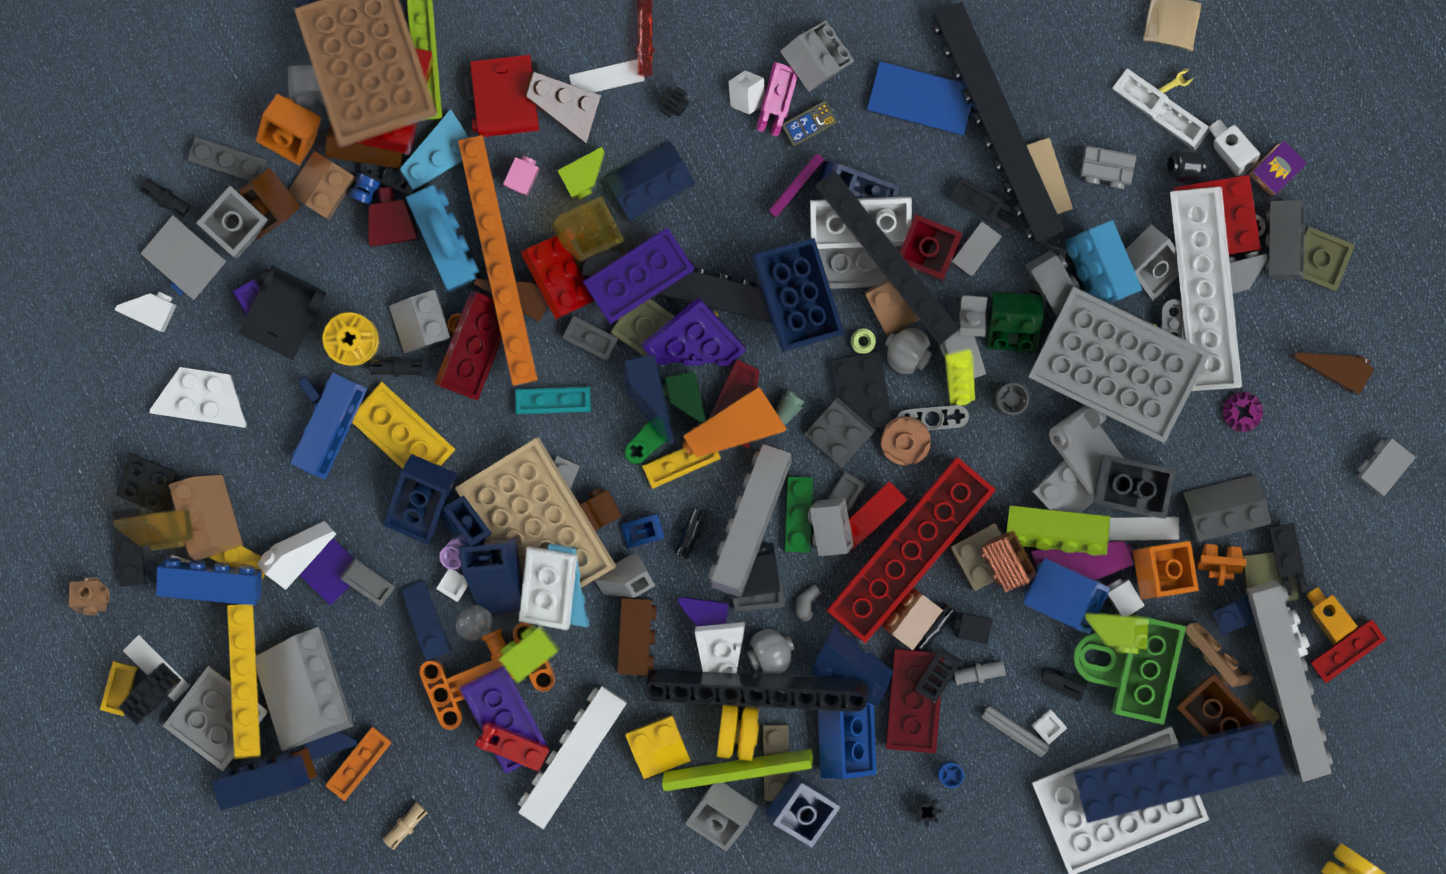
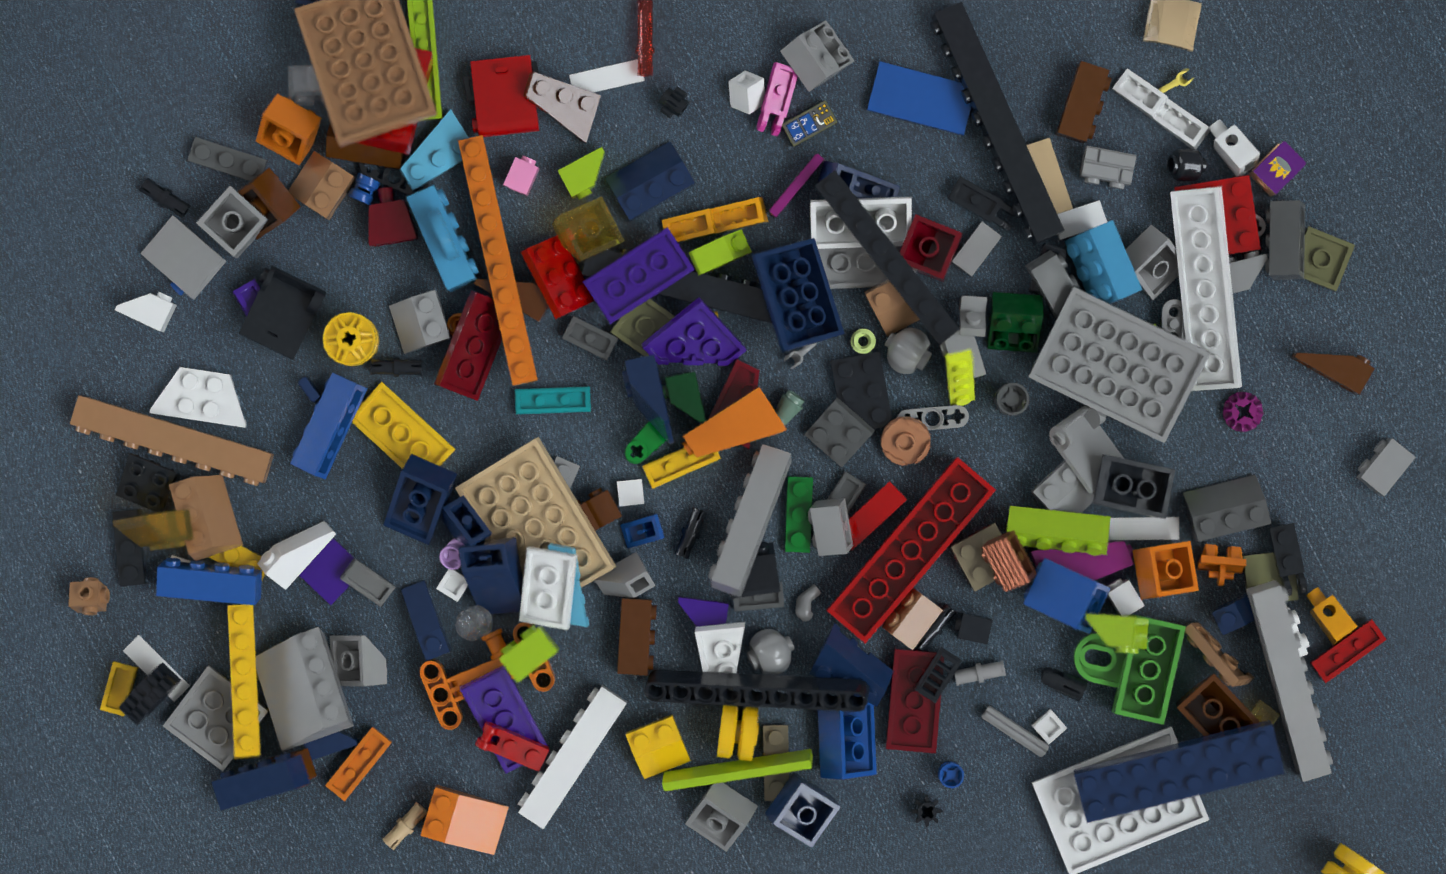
(171, 439): none -> medium nougat brick
(357, 661): none -> light grey slope
(464, 820): none -> slope
(630, 492): none -> white tile
(717, 219): none -> light orange slope
(720, 252): none -> lime slope
(798, 355): none -> light grey hand
(1081, 219): none -> white tile
(1083, 102): none -> reddish brown brick

